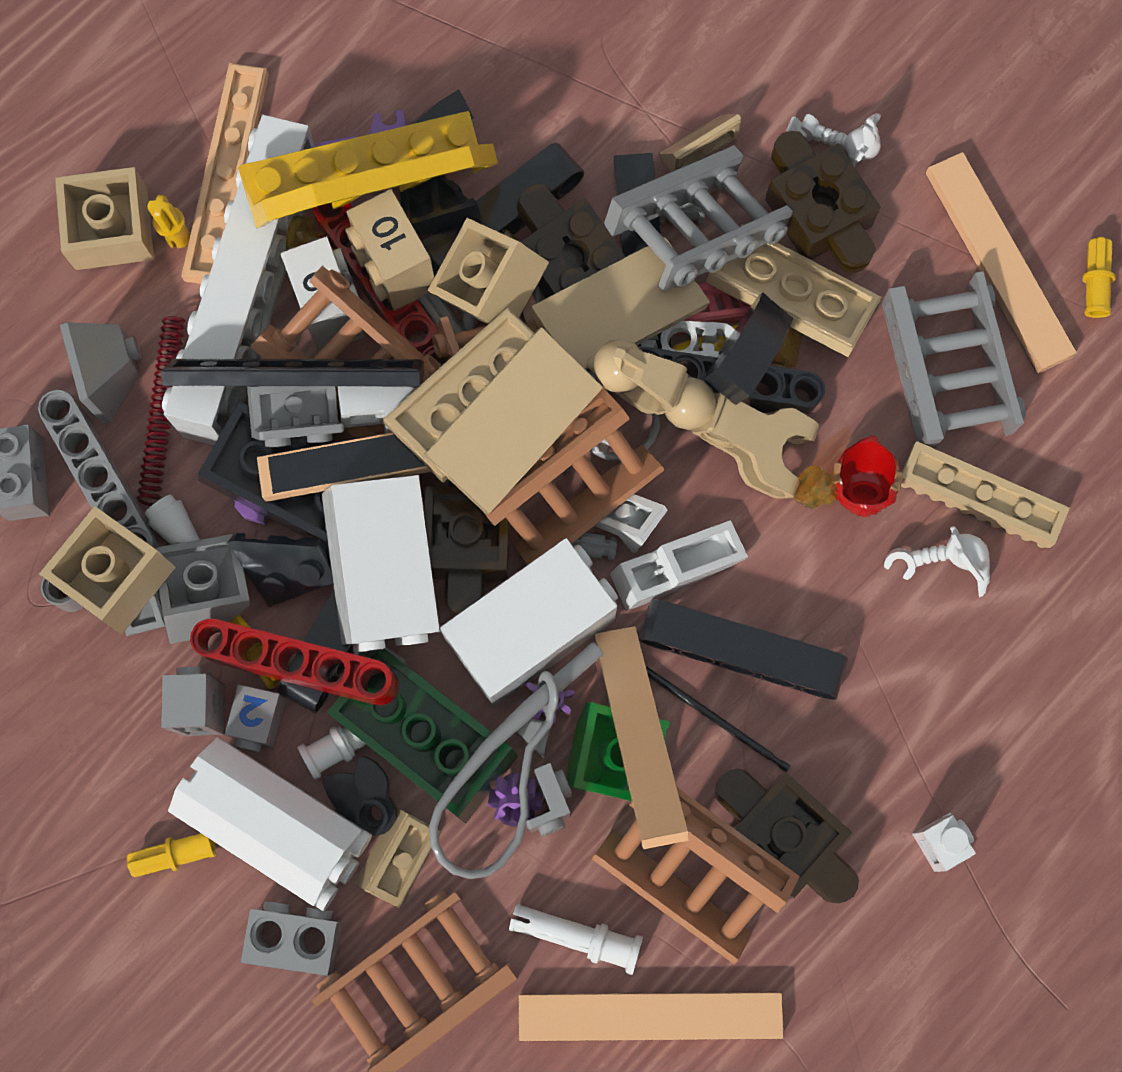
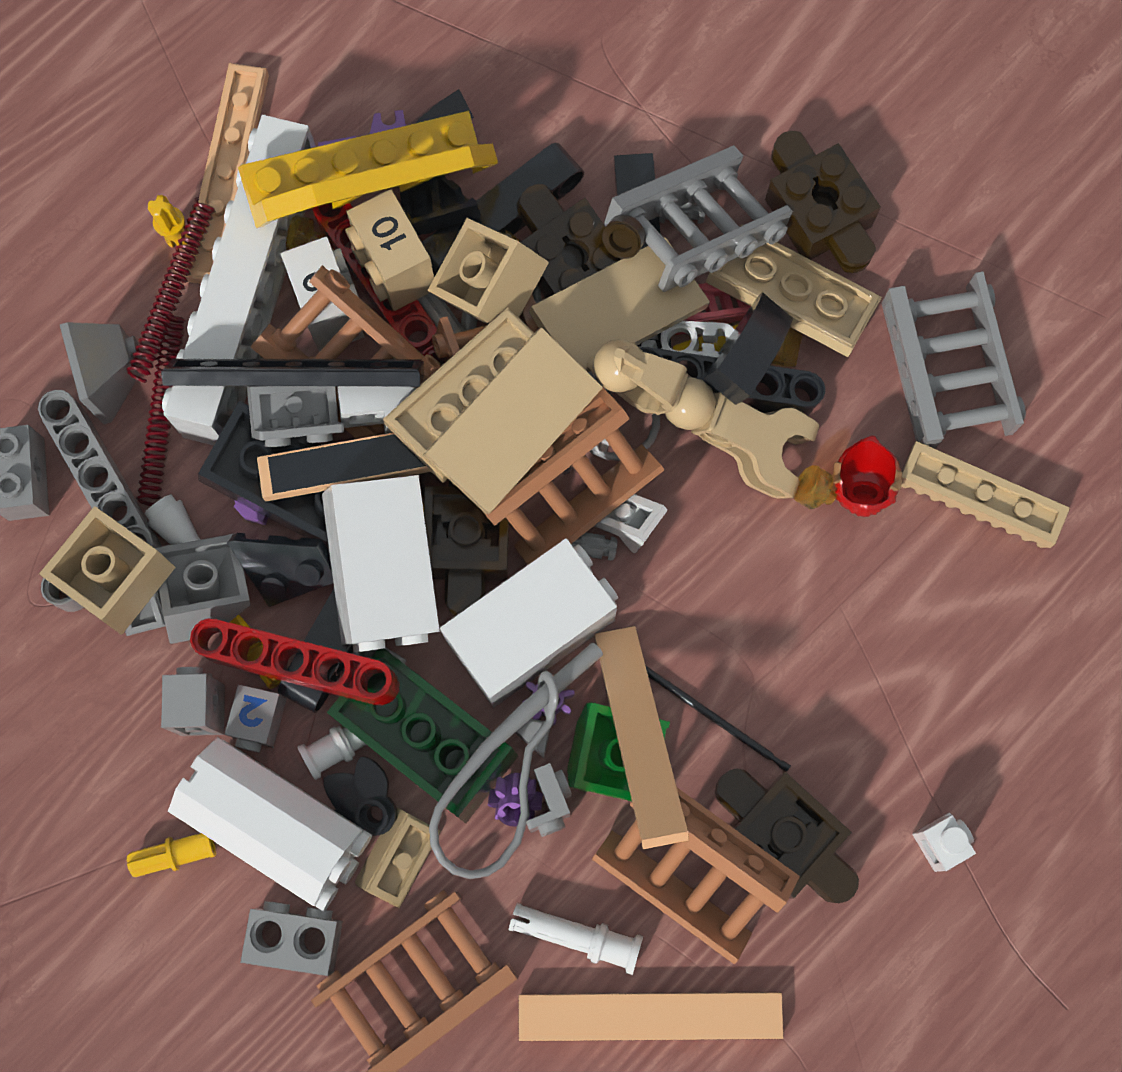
(104, 218): tan brick -> none
(193, 242): none -> dark red piece
(623, 236): none -> dark brown tile
(677, 565): white slope -> none
(702, 142): tan slope -> none
(743, 649): black beam -> none
(859, 144): white piece -> none
(962, 550): white piece -> none
(1001, 263): light nougat tile -> none
(1098, 278): yellow axle -> none

